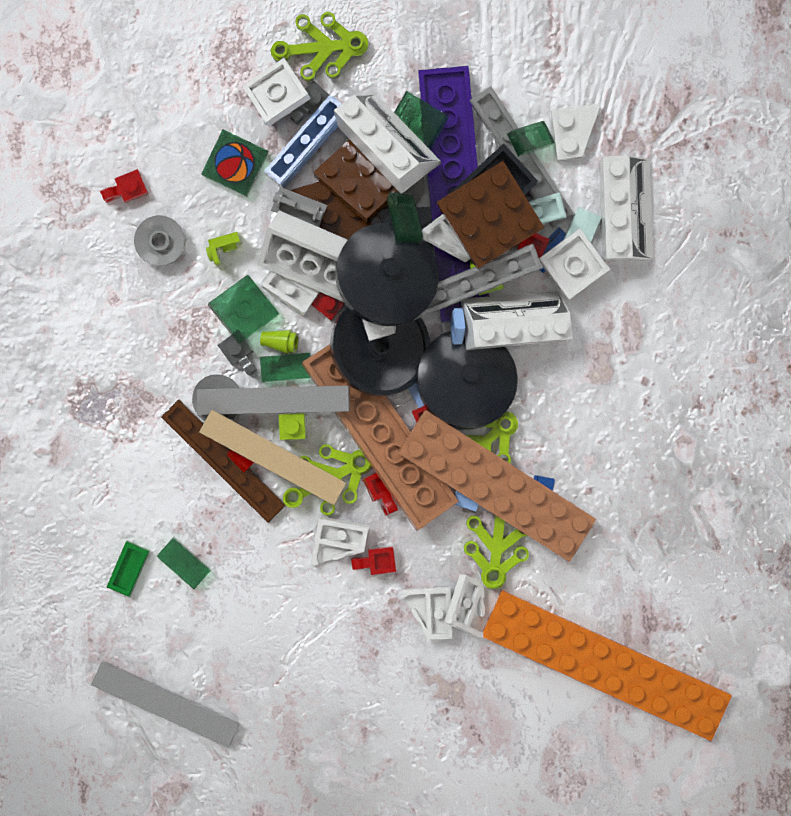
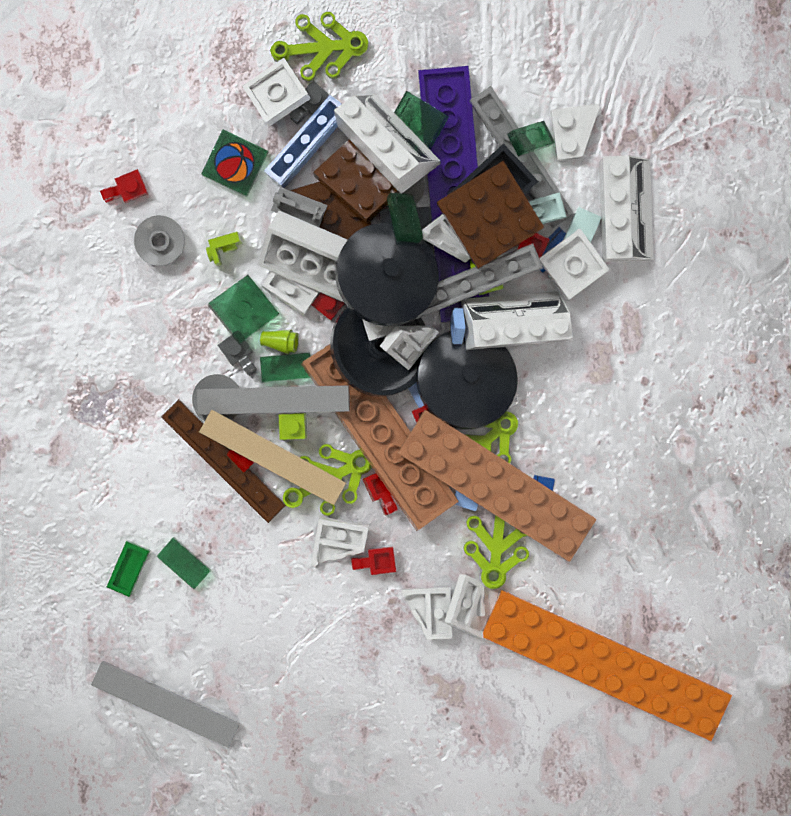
(408, 343): none -> white wing

